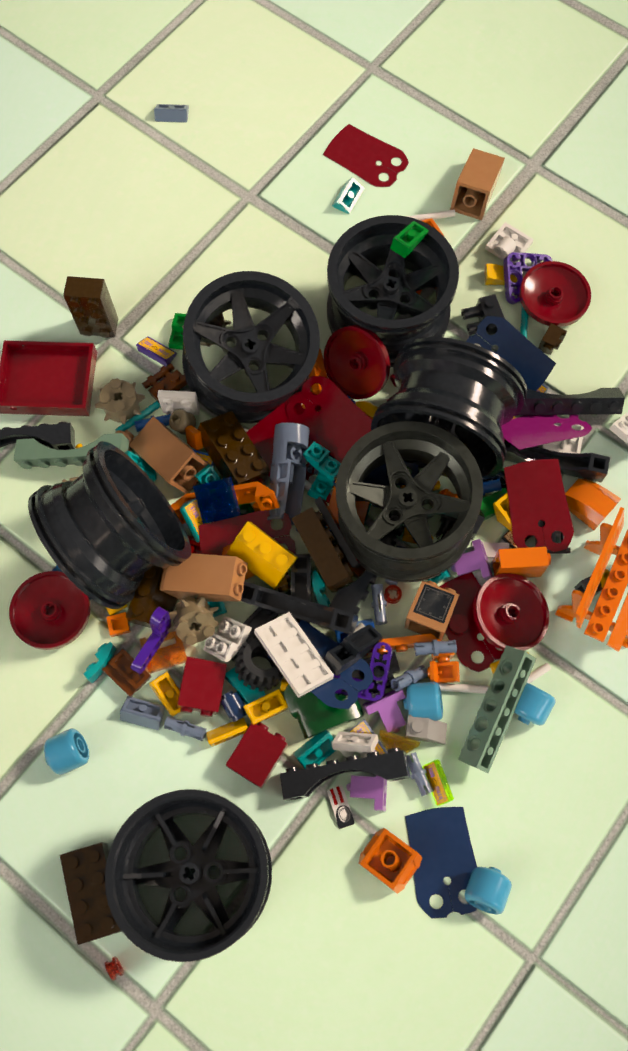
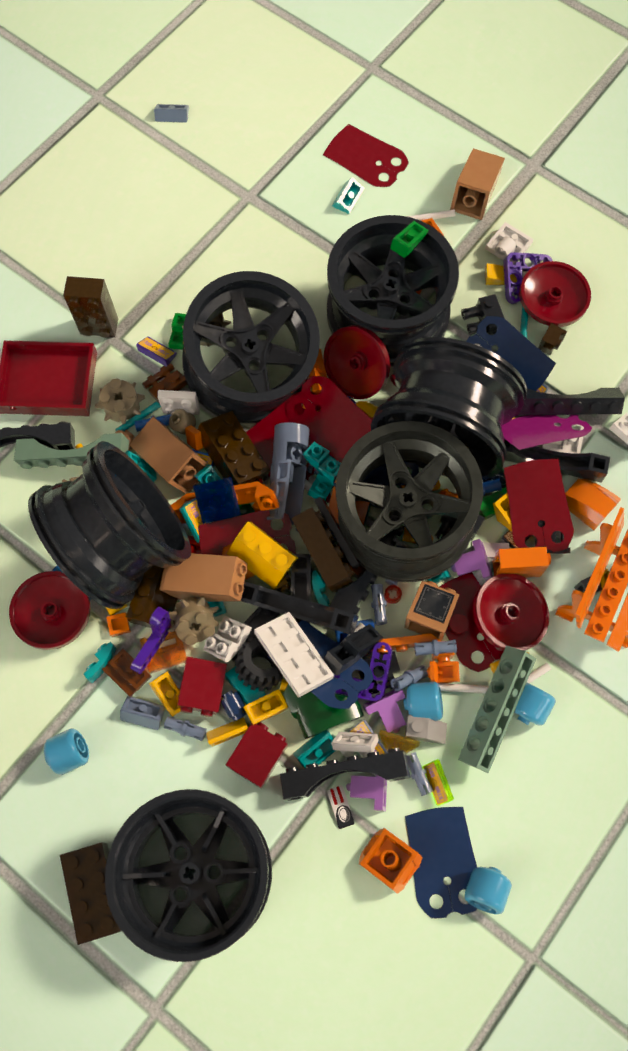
(114, 968): clear red bush -> none

